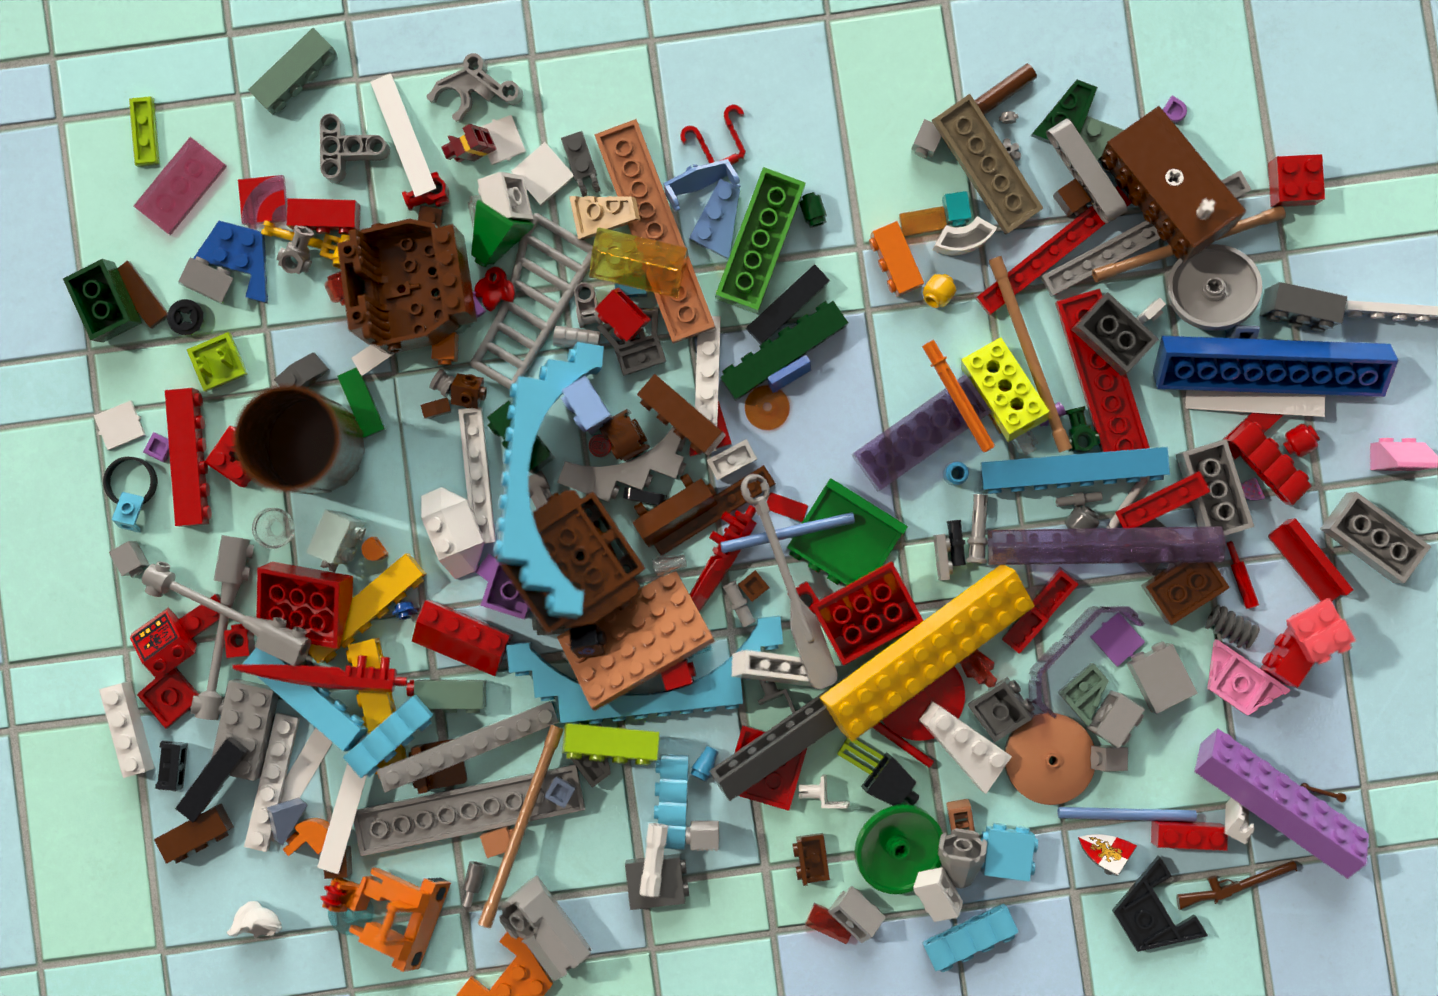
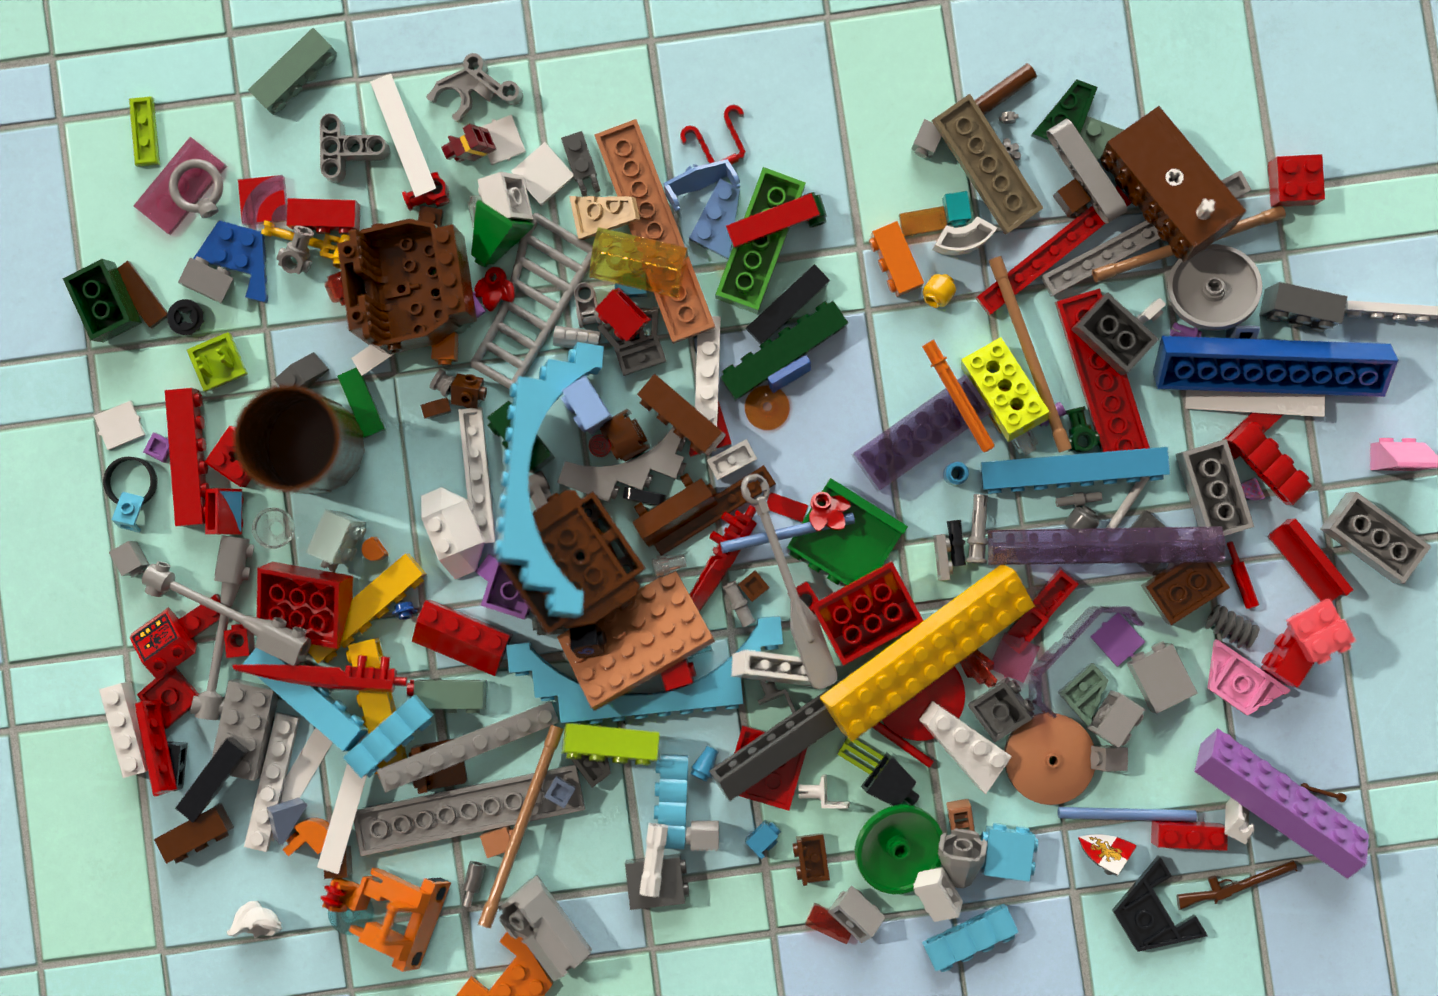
(155, 747): none -> red panel
(206, 207): none -> light grey piece
(223, 511): none -> red brick
(763, 838): none -> dark azure brick
(772, 220): none -> red tile
(830, 514): none -> plate
(1014, 657): none -> clear pink piece
(1163, 501): red plate -> none
(1175, 109): medium lavender tile -> none
(1185, 331): none -> medium lavender pin
(1301, 440): red head -> none

